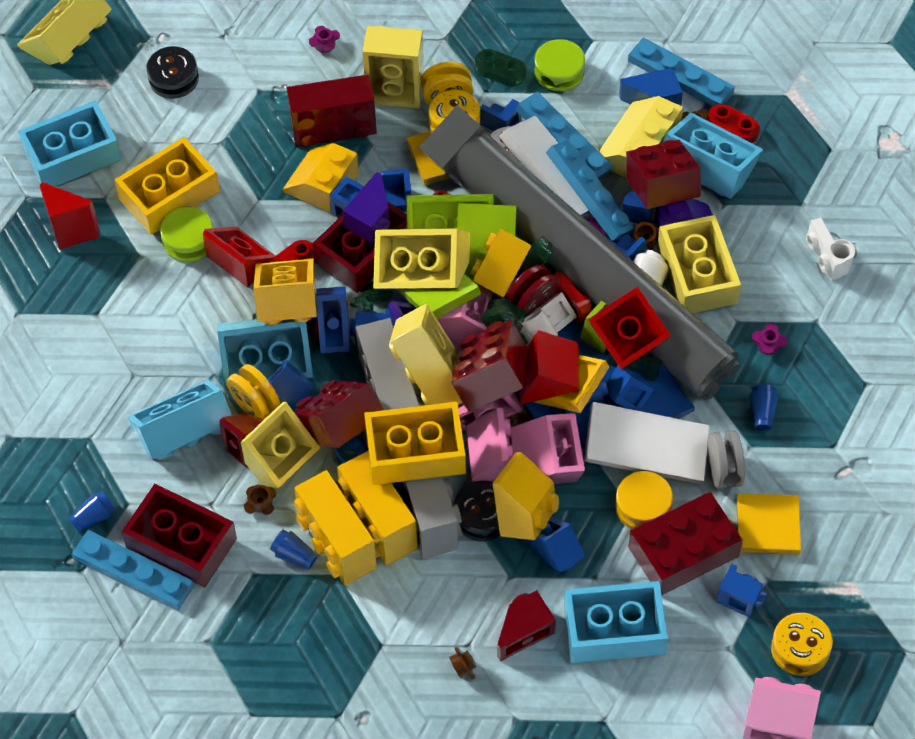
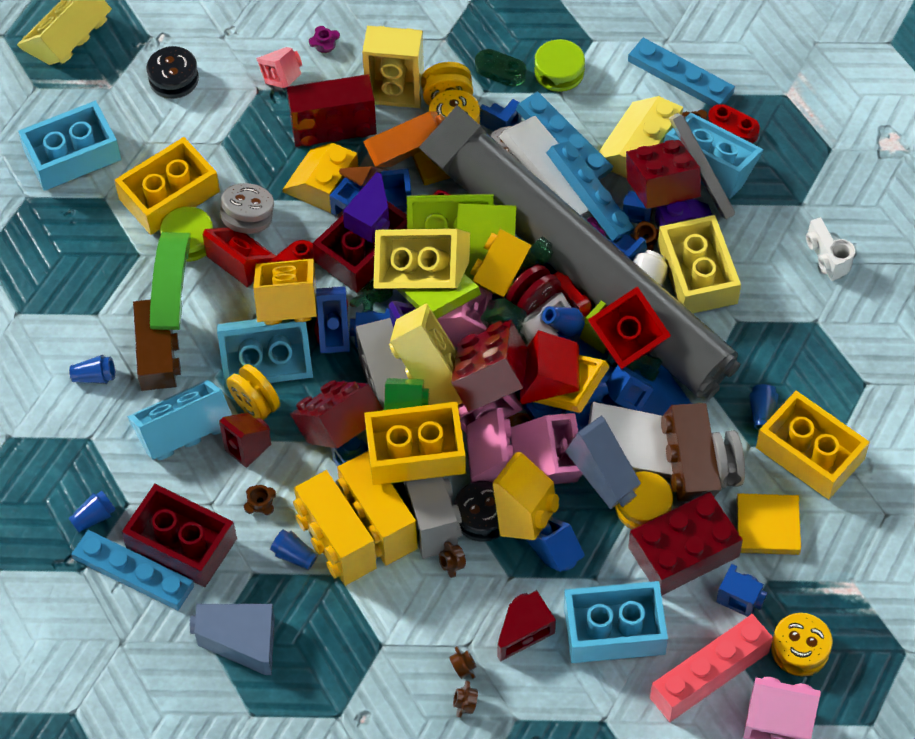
(70, 216): red slope -> none
(94, 370): none -> blue cone
(154, 351): none -> reddish brown brick
(168, 280): none -> bright green slope
(237, 633): none -> sand blue slope
(246, 208): none -> light grey head
(278, 447): light yellow slope -> none
(280, 67): none -> coral slope
(290, 384): blue panel -> none
(360, 175): none -> dark orange slope
(402, 140): none -> orange slope
(405, 393): none -> green brick
(452, 558): none -> reddish brown plate
(465, 699): none -> reddish brown plate
(564, 319): none -> blue cone
(604, 463): none -> sand blue slope
(649, 85): blue slope -> none
(690, 451): none -> reddish brown brick
(707, 174): none -> light grey tile
(710, 667): none -> coral brick
(769, 346): magenta plate -> none
(812, 444): none -> yellow brick

